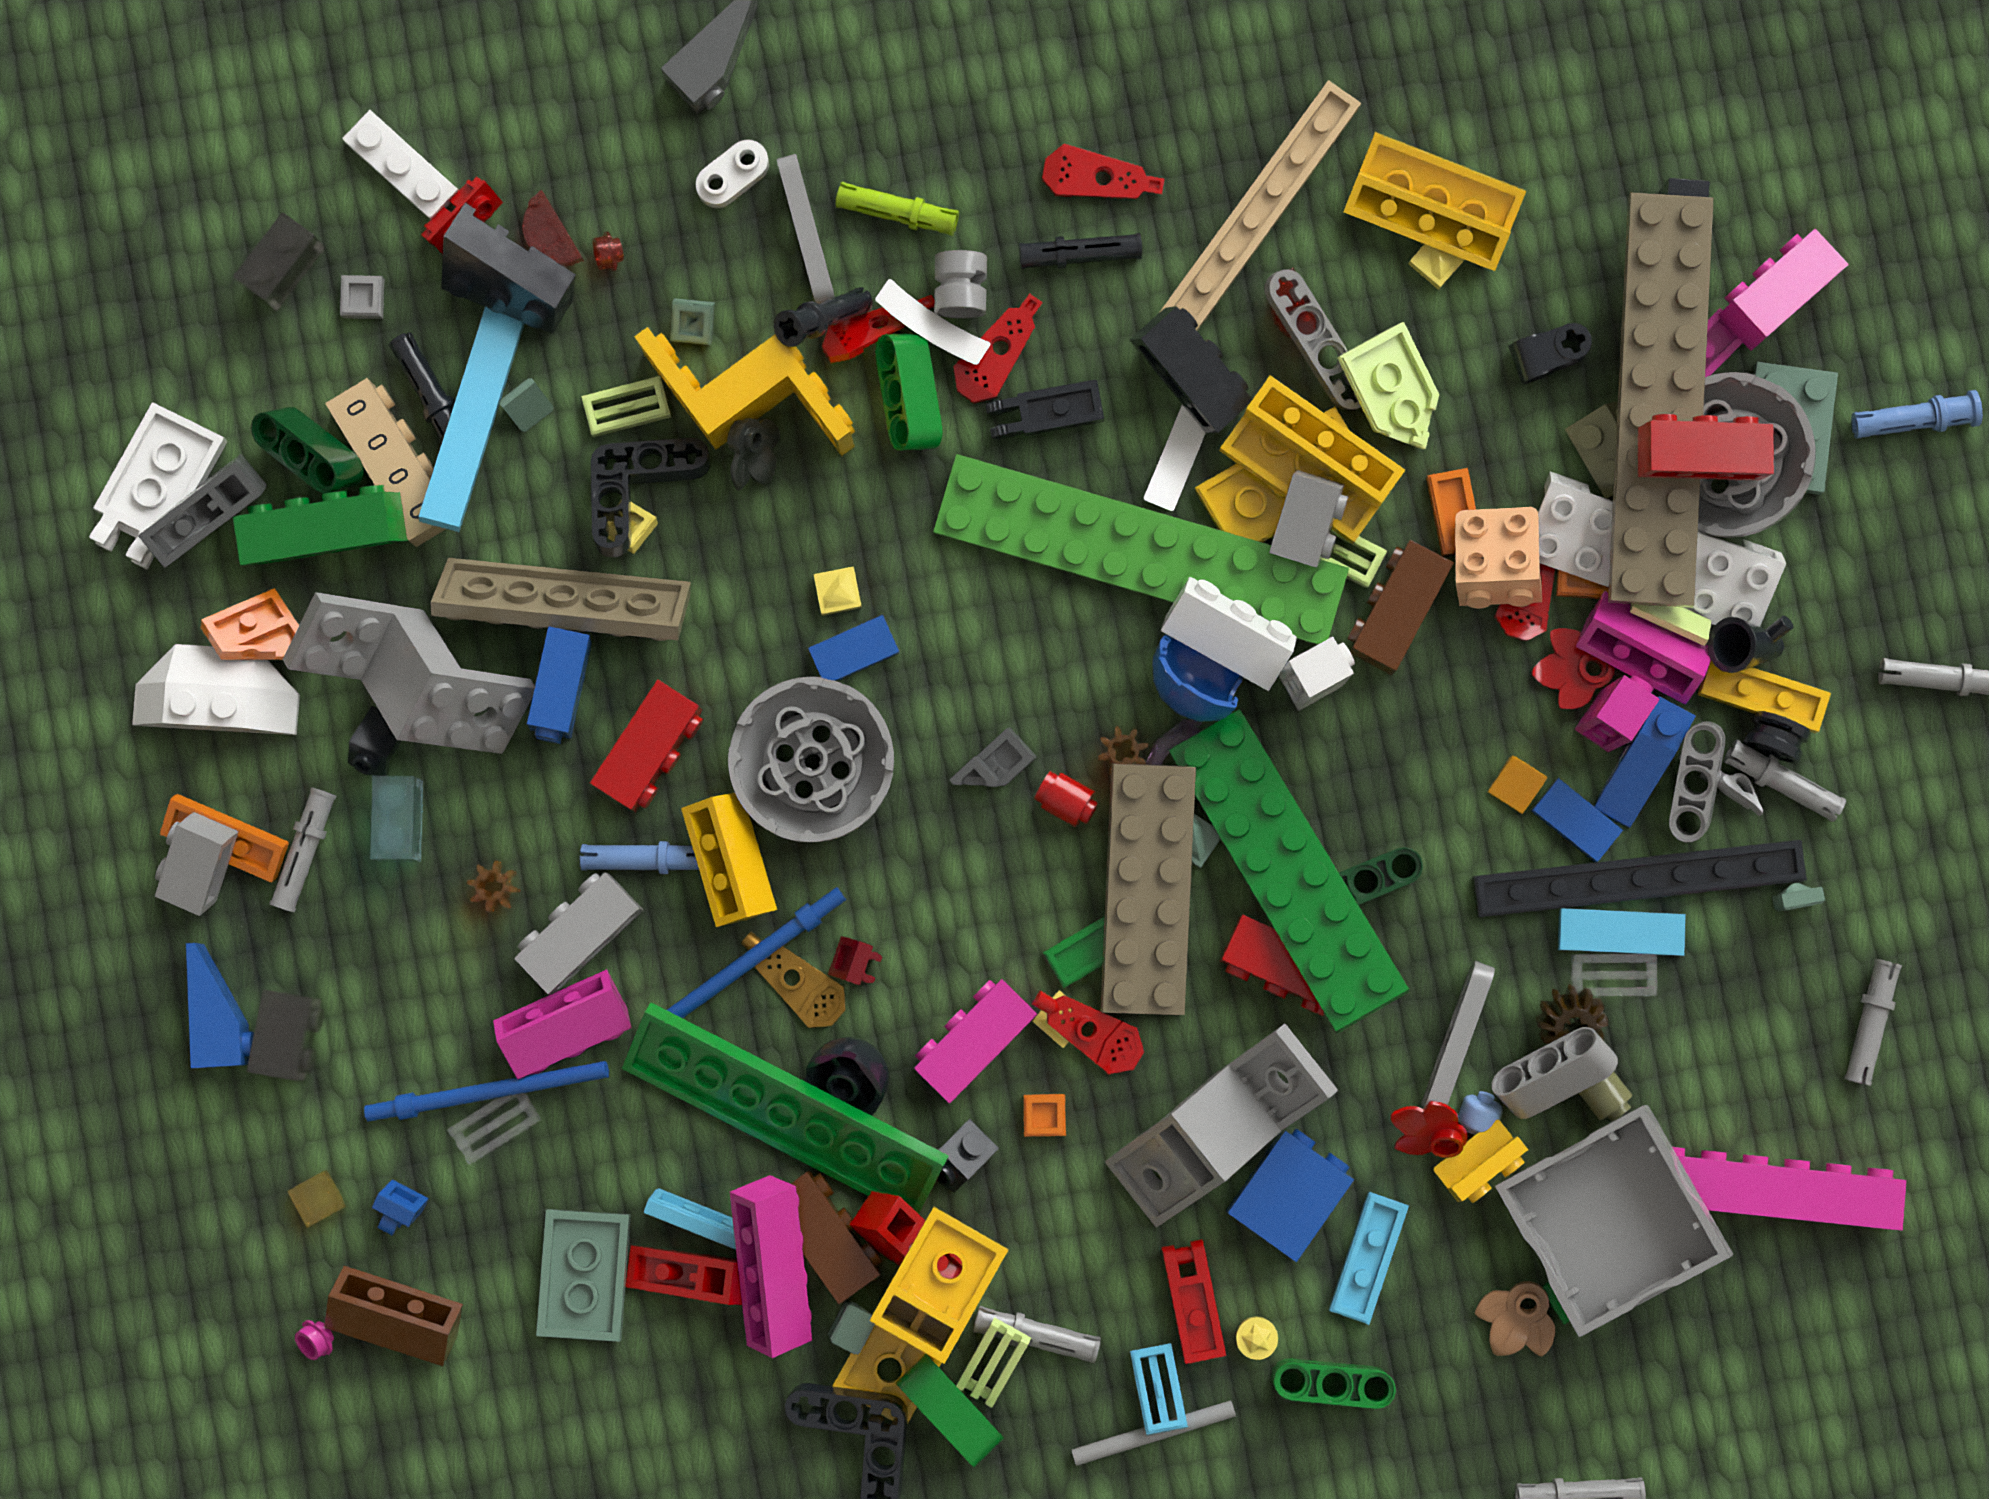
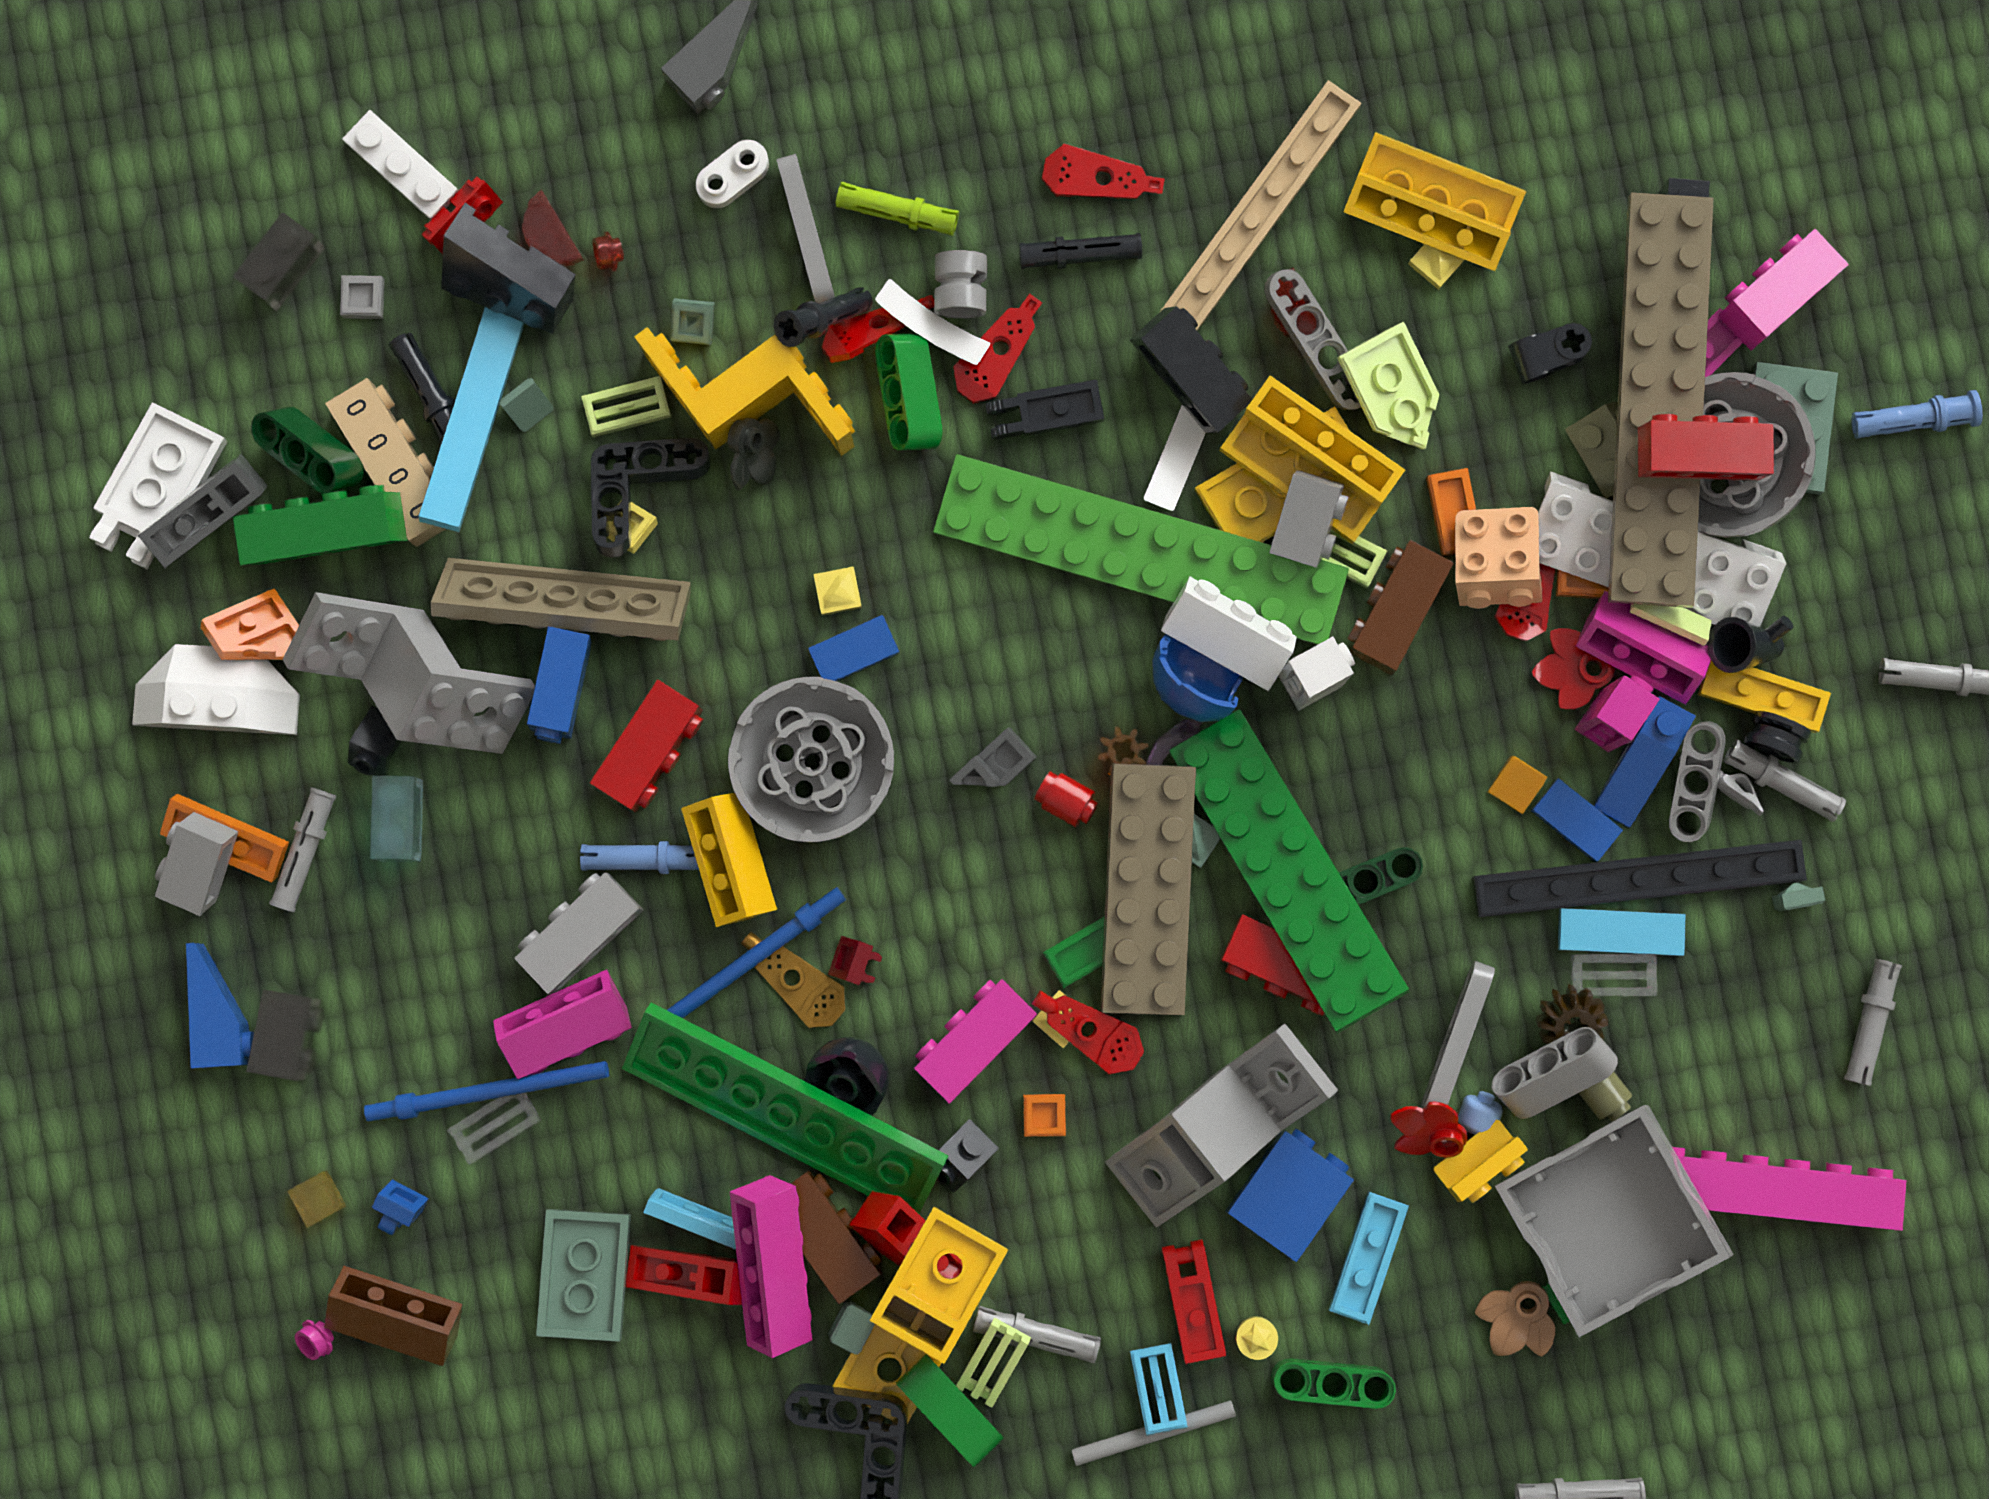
(498, 896): clear orange gear -> none

